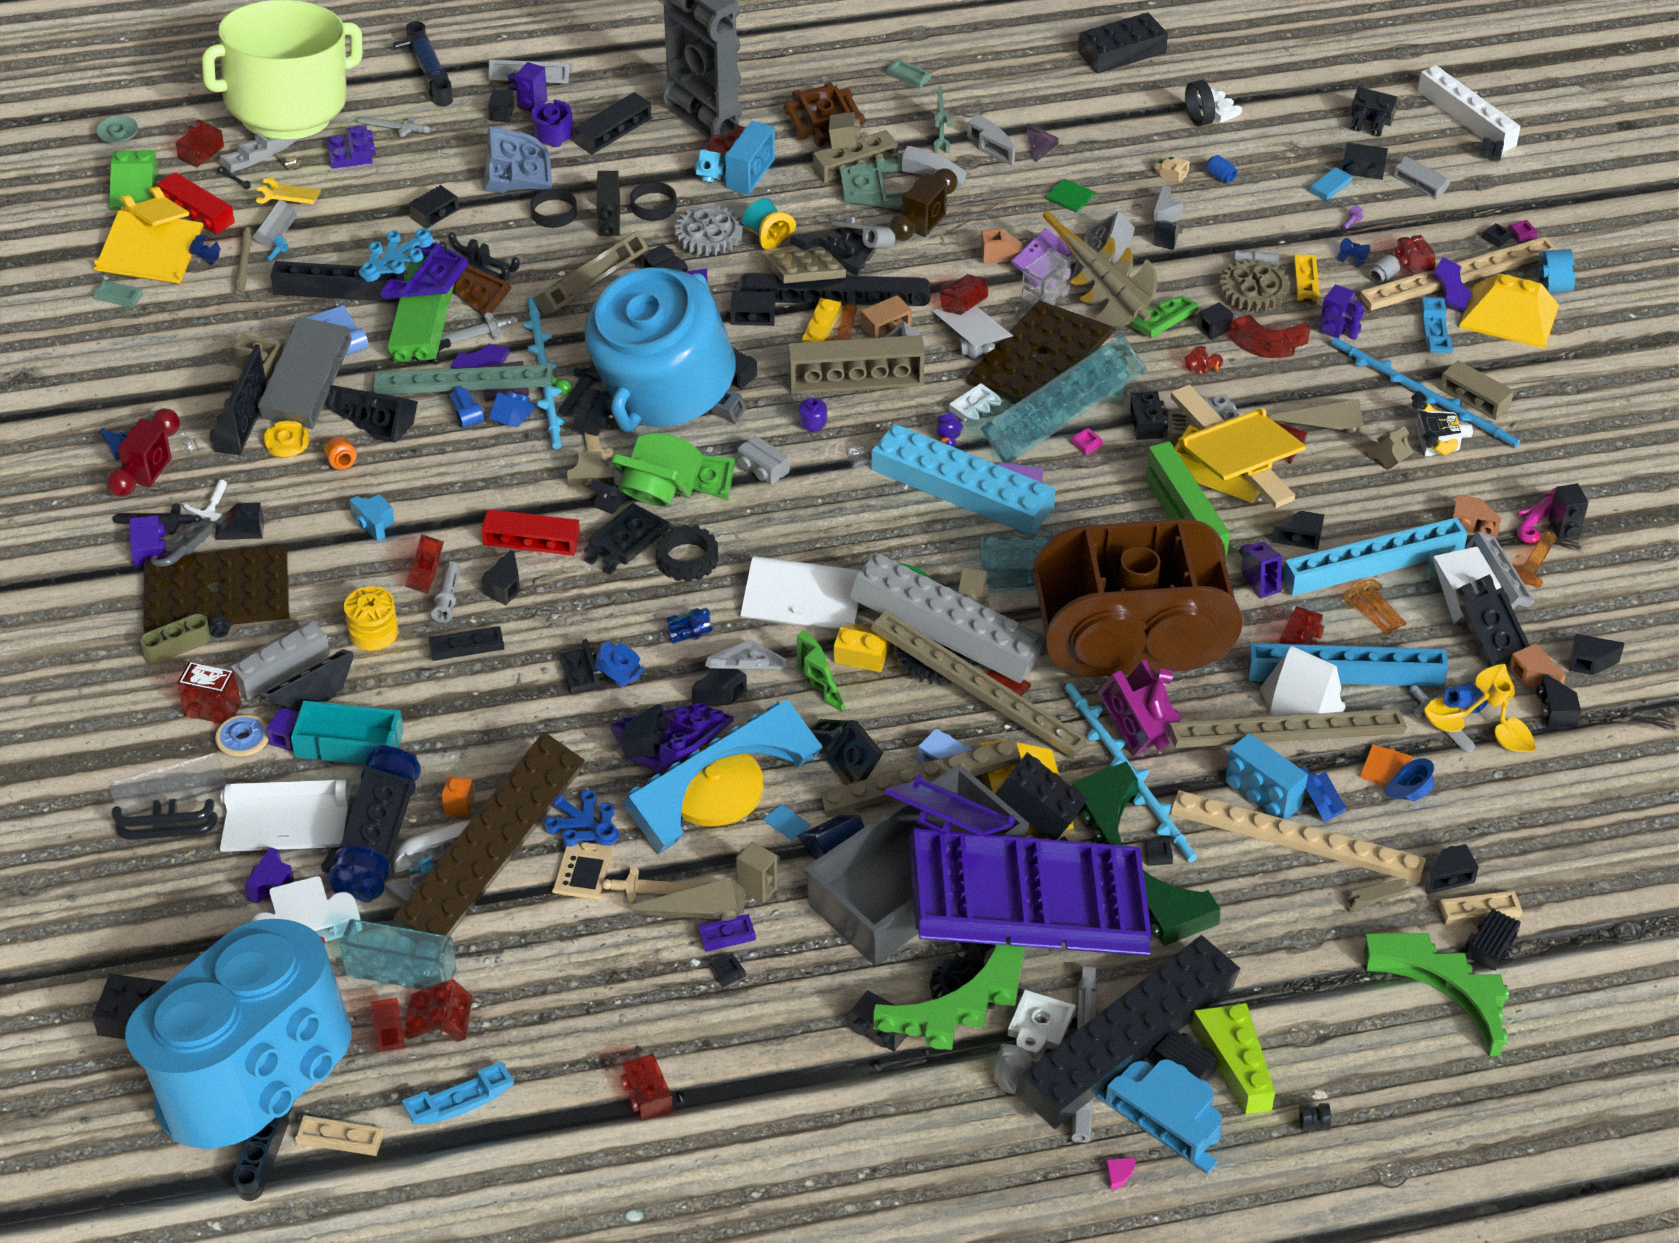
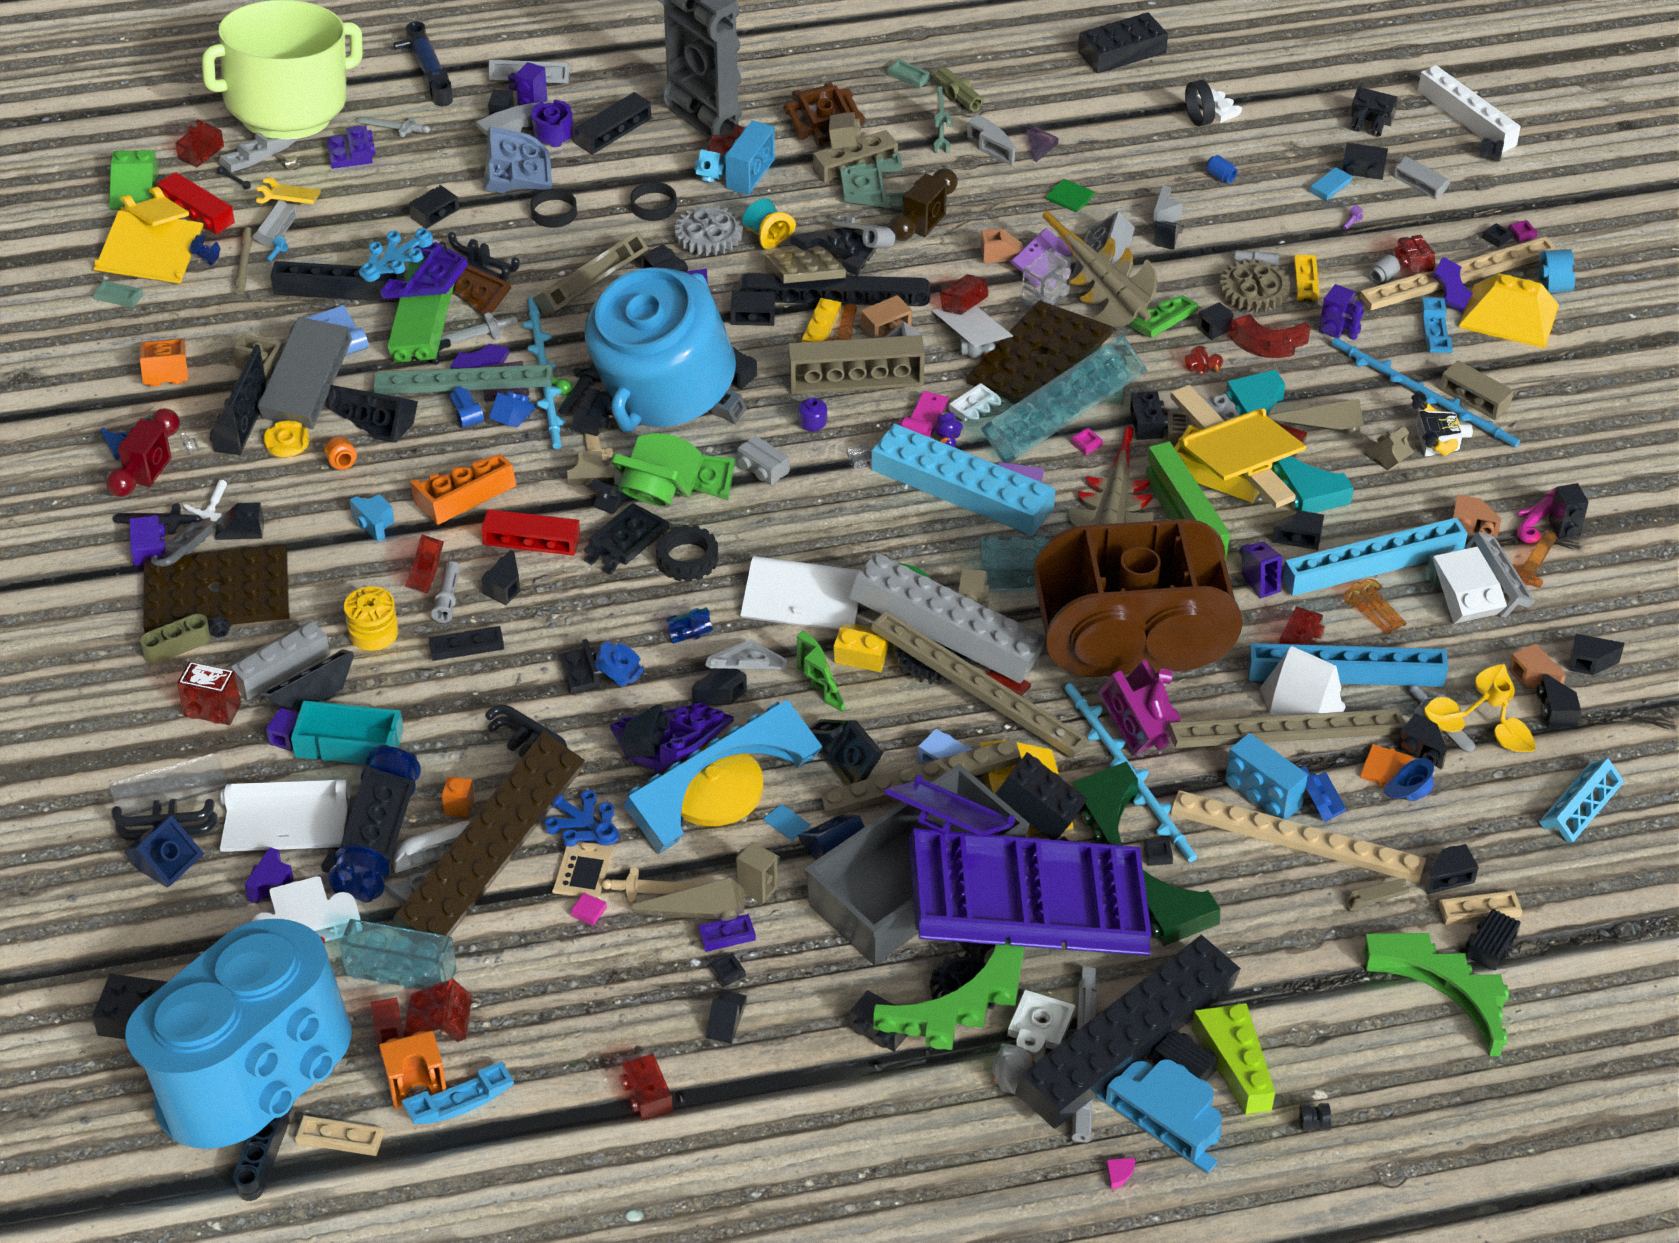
(117, 129): sand green dish -> none
(163, 362): none -> orange slope
(164, 852): none -> dark blue slope
(233, 746): medium blue wheel -> none
(412, 1063): none -> orange piece
(424, 866): medium azure hand -> none
(463, 488): none -> orange wedge
(509, 119): none -> light grey slope
(526, 727): none -> black piece
(588, 909): none -> dark pink tile
(608, 203): pearl dark grey window -> none
(725, 1016): none -> black slope
(921, 161): light grey slope -> none
(925, 413): none -> dark pink door
(958, 89): none -> olive piece
(1114, 501): none -> dark tan animal
(1172, 168): tan rock -> none
(1313, 487): none -> teal arch
(1360, 251): clear blue piece -> none
(1424, 740): none -> black slope
(1464, 697): blue piece -> none
(1492, 621): black tile -> none
(1582, 792): none -> medium azure fence

